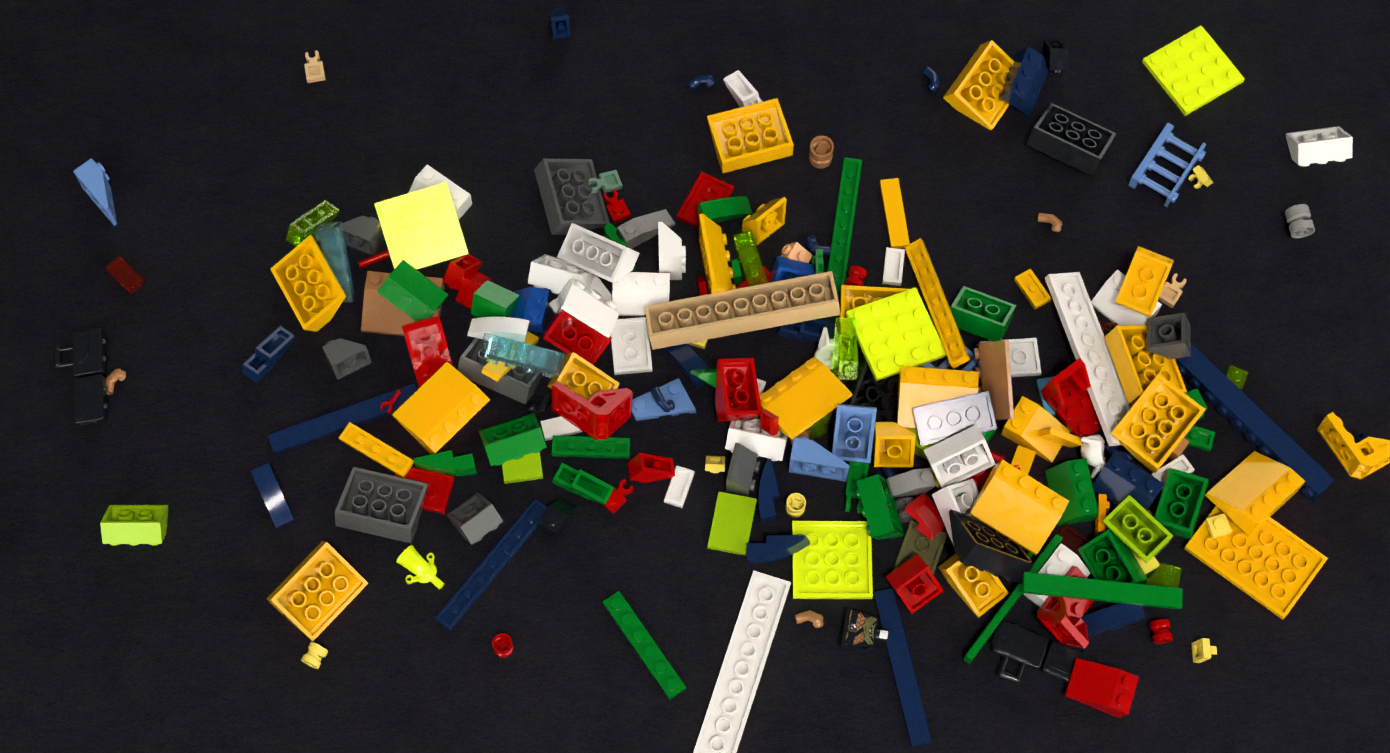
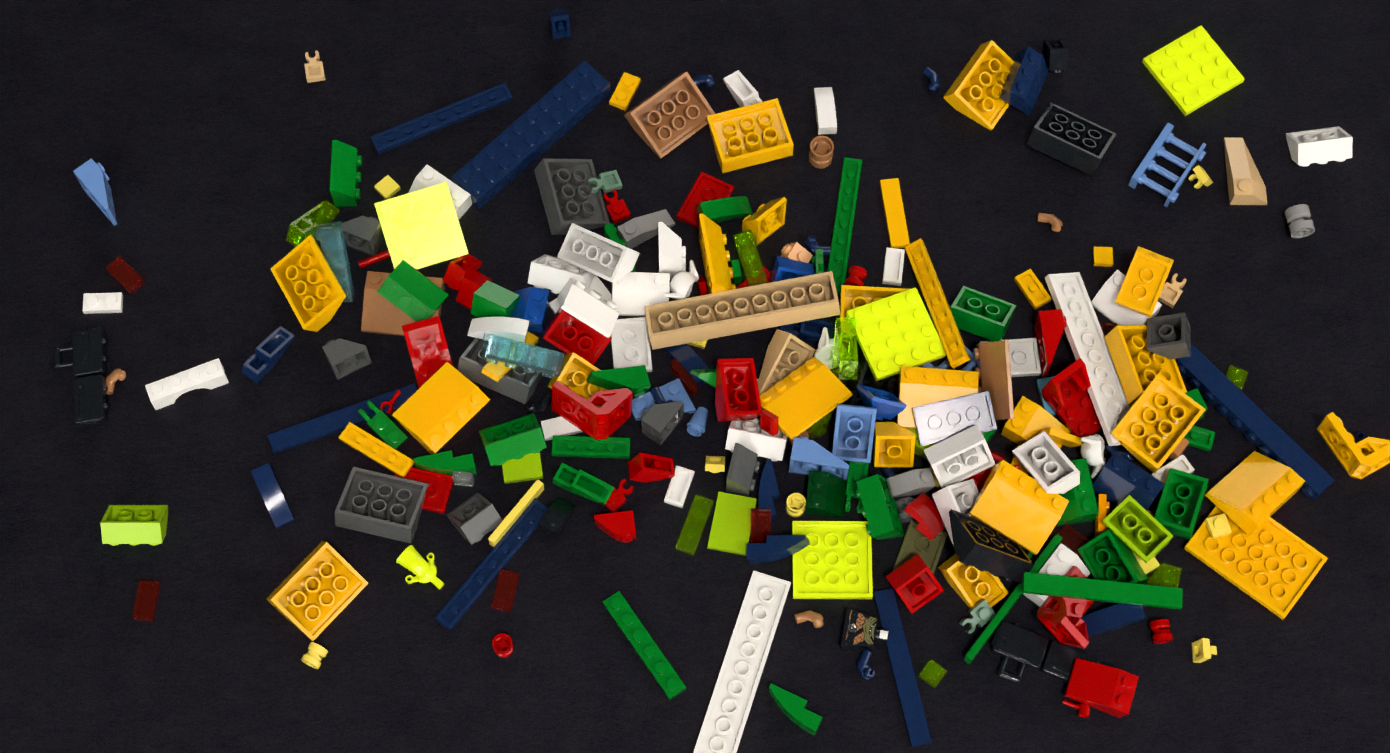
(102, 303): none -> white plate
(146, 600): none -> clear red tile
(167, 390): none -> white arch
(345, 174): none -> green slope
(383, 427): none -> green hinge
(387, 187): none -> light yellow tile
(441, 118): none -> dark blue tile
(463, 478): none -> clear tile
(505, 591): none -> clear red tile
(532, 134): none -> dark blue brick
(534, 492): none -> light yellow tile
(617, 525): none -> red slope
(625, 91): none -> yellow plate
(633, 378): none -> green slope
(661, 420): none -> dark grey slope
(670, 115): none -> medium nougat slope
(682, 283): none -> white piece
(686, 380): none -> clear red tile
(694, 524): none -> clear neon green tile
(697, 423): none -> medium blue cone
(760, 525): none -> clear red tile
(782, 357): none -> tan wedge
(794, 709): none -> green slope
(825, 110): none -> white slope
(825, 495): none -> dark green slope
(863, 666): none -> dark blue arm
(886, 402): none -> blue slope
(933, 673): none -> clear neon green plate
(979, 615): none -> sand green plate
(1048, 331): none -> red slope
(1048, 464): none -> white slope
(1084, 709): none -> red hand
(1103, 256): none -> yellow tile
(1243, 177): none -> tan wedge

